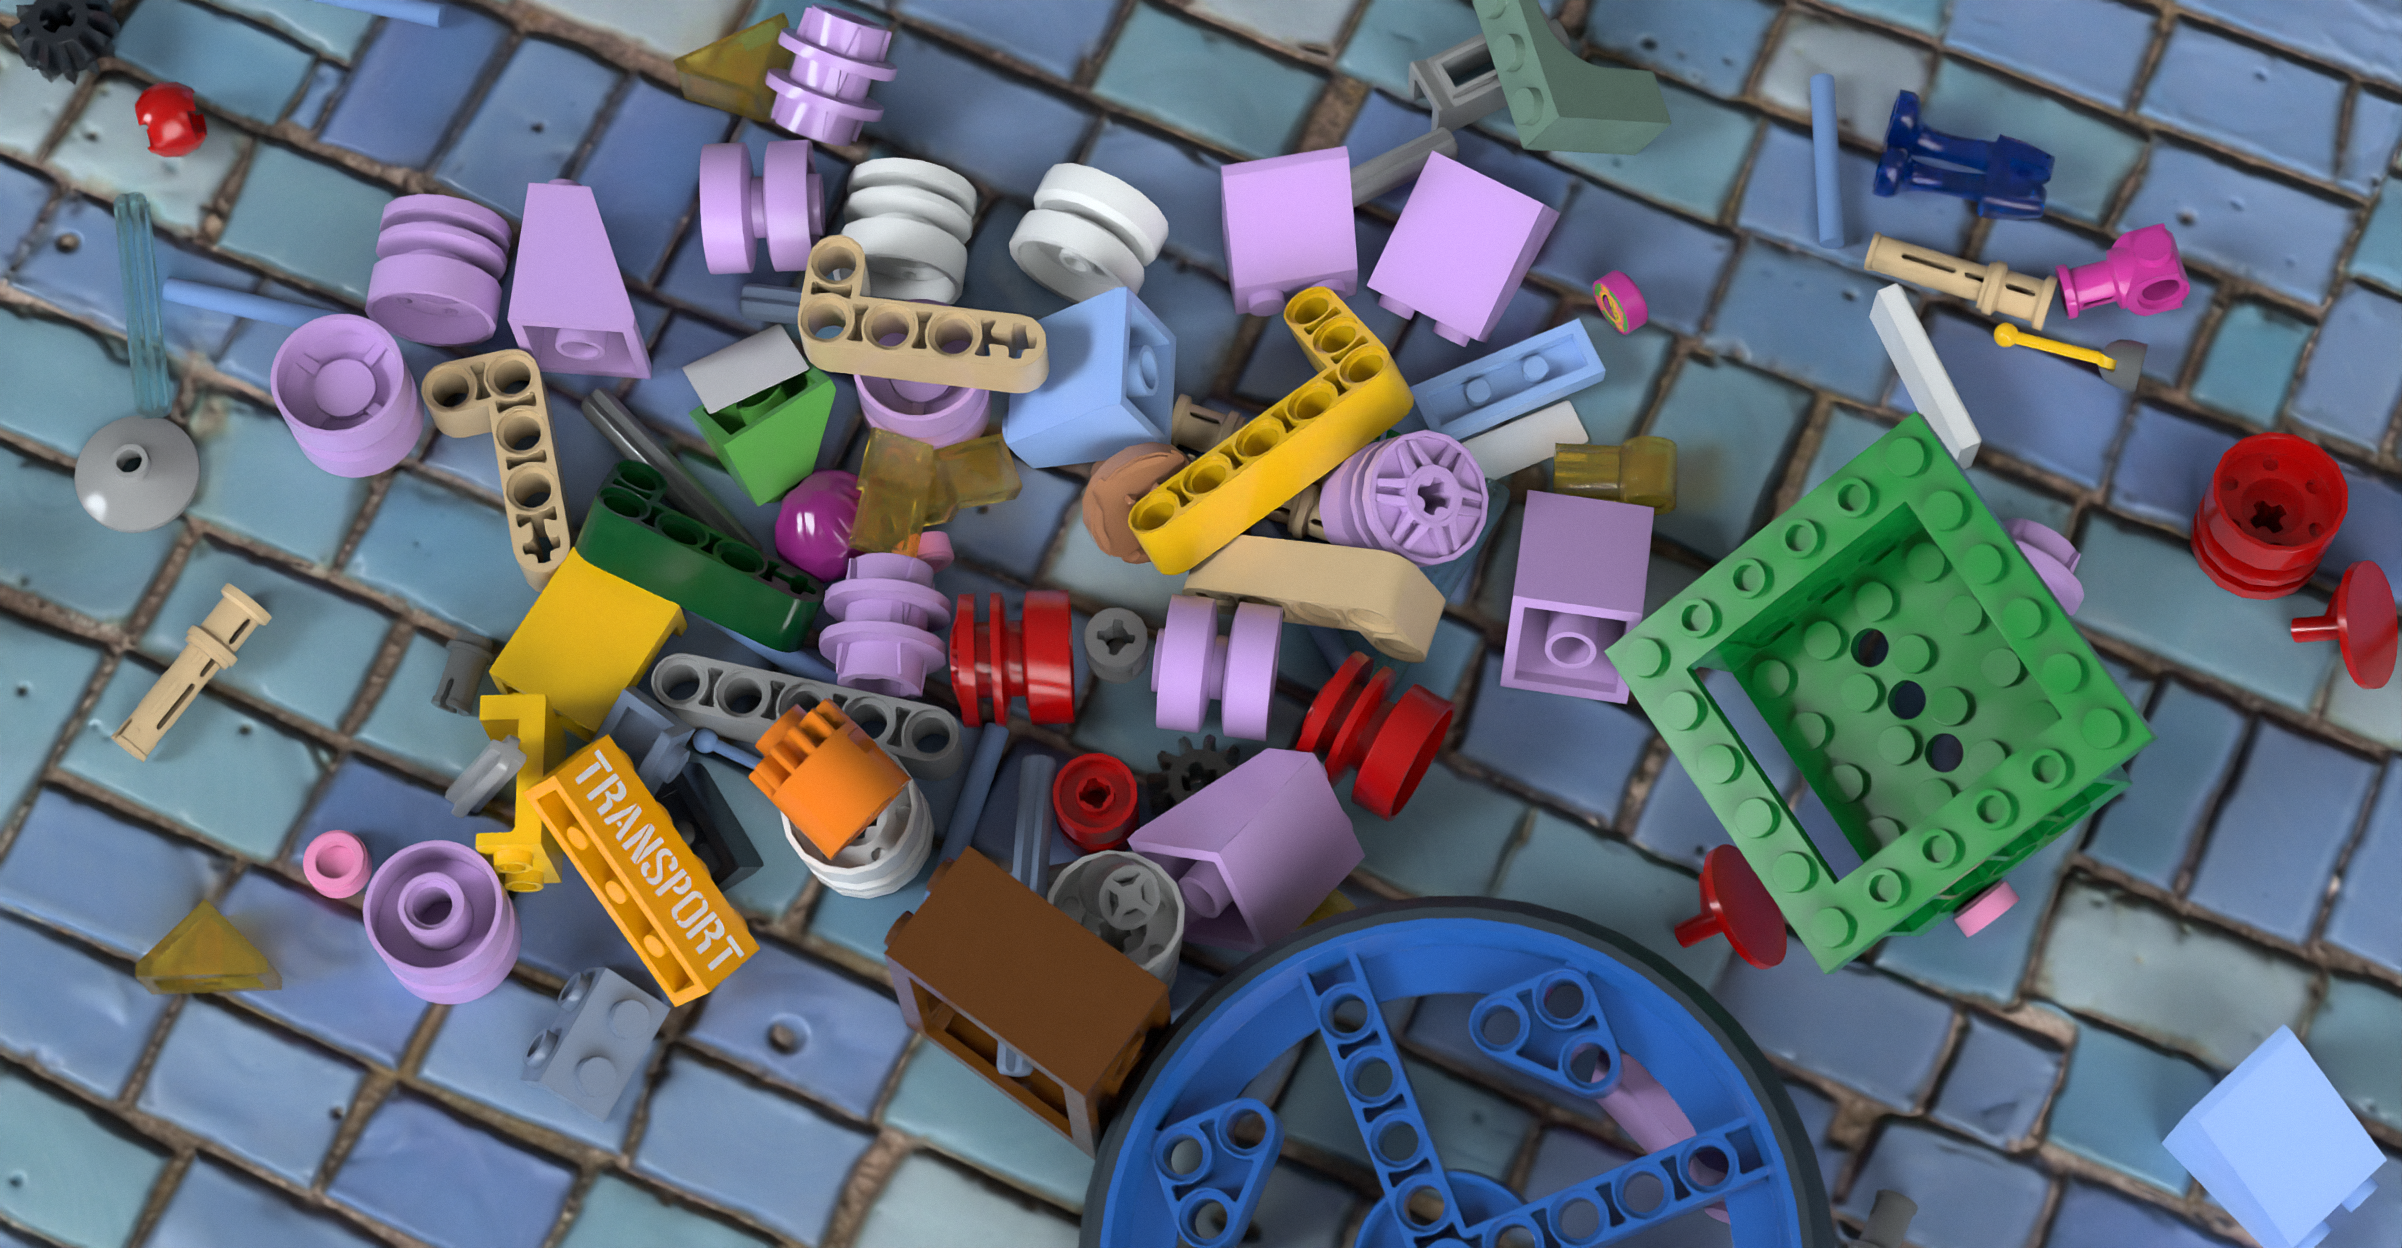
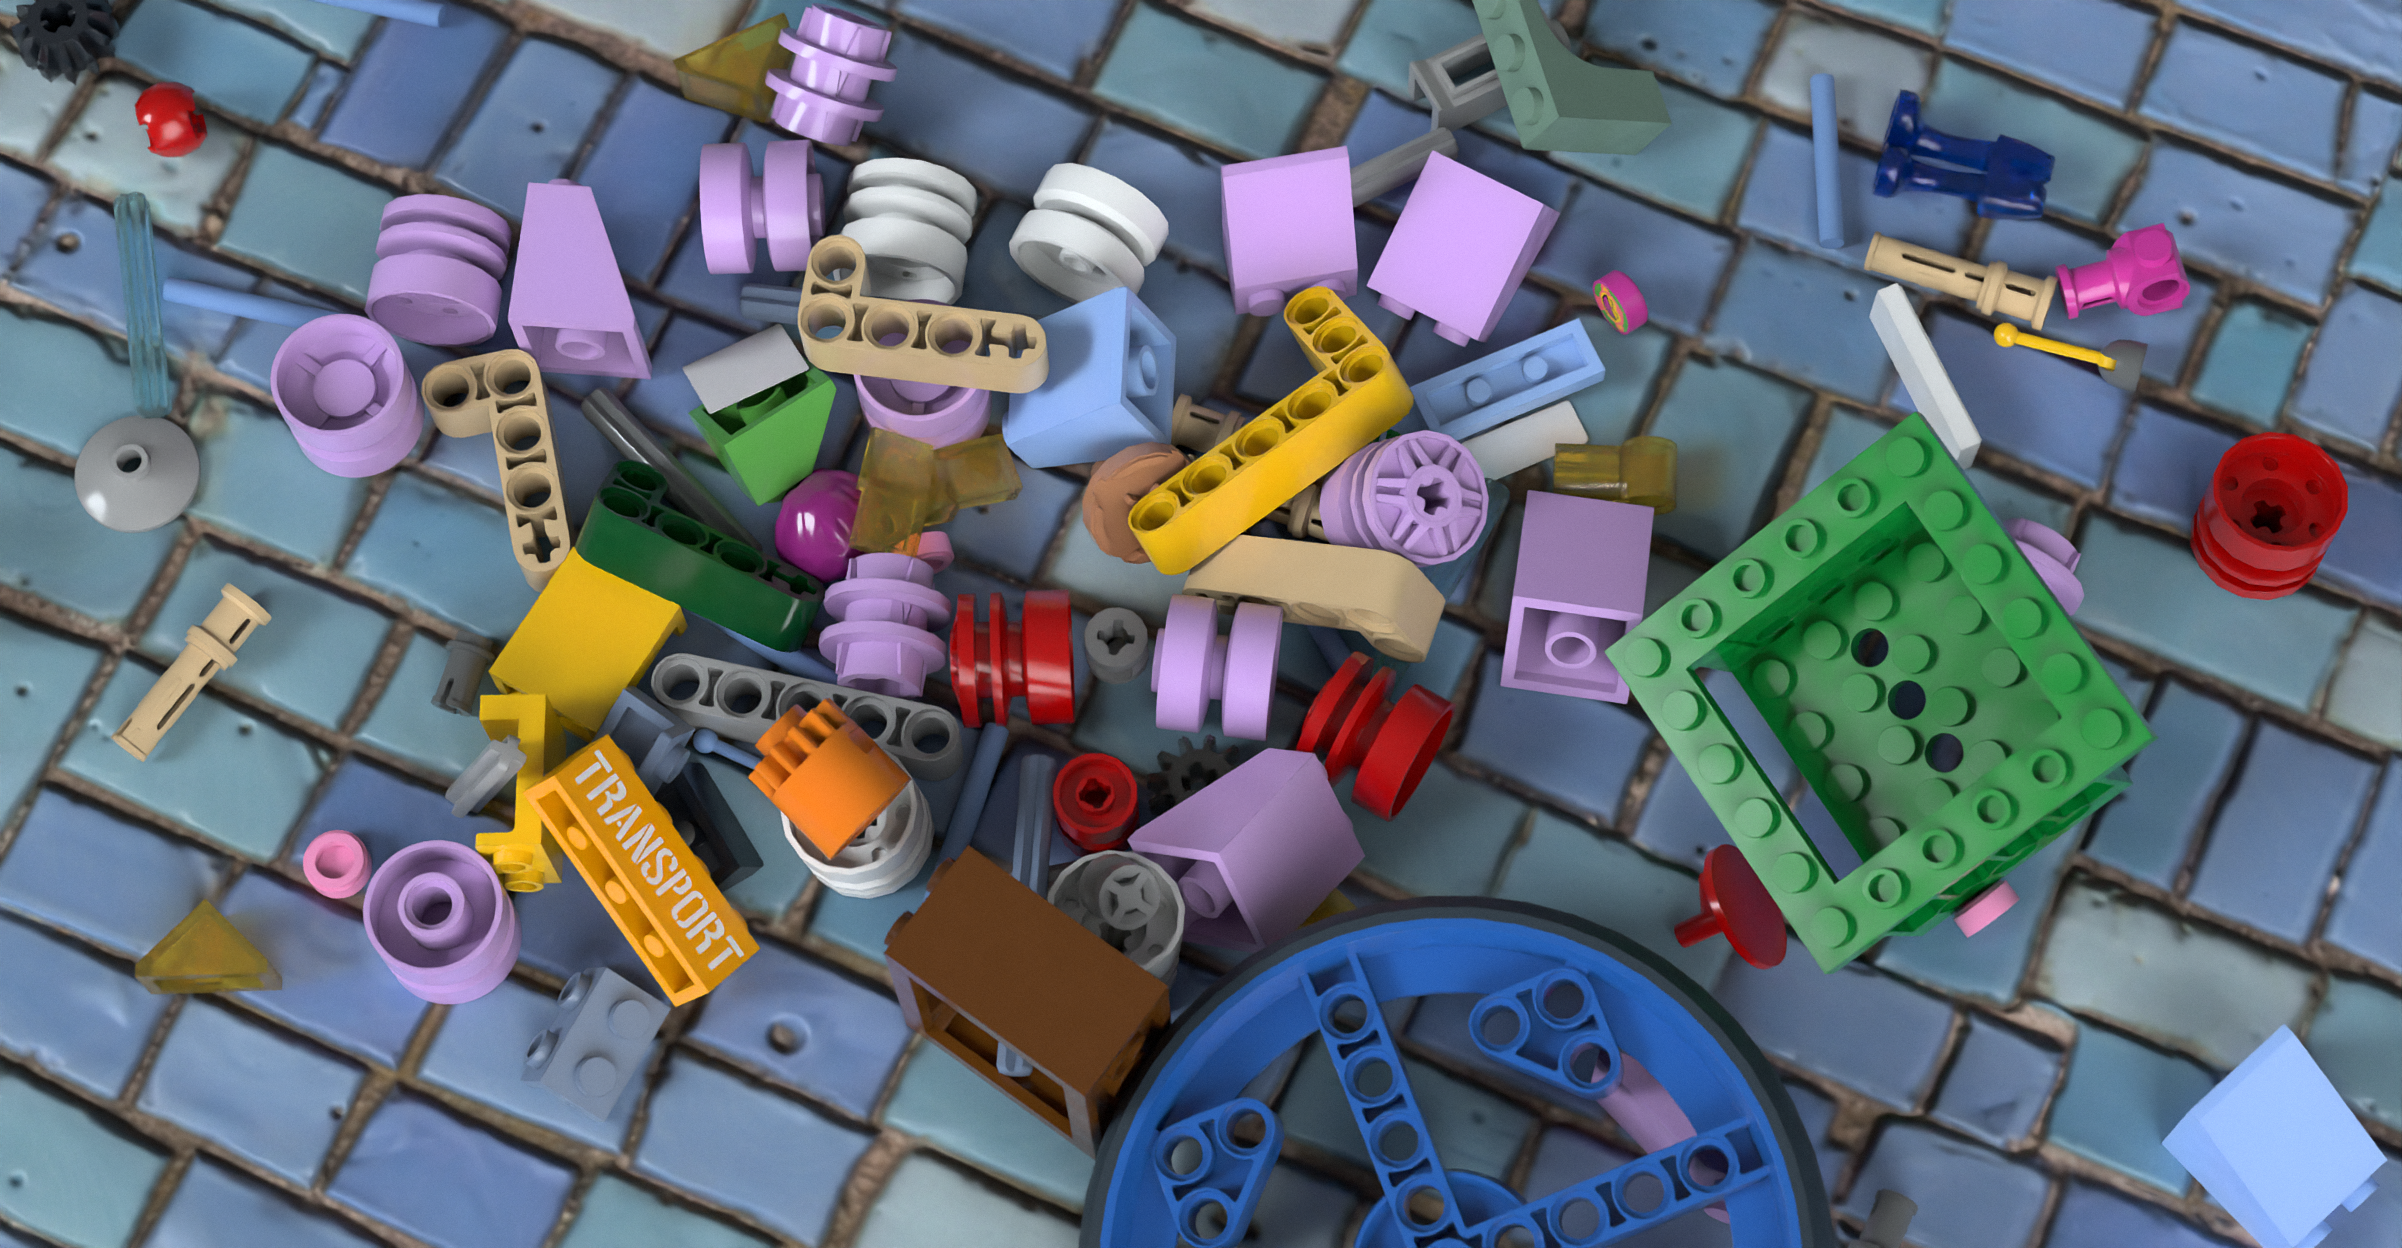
(2362, 620): red shield -> none

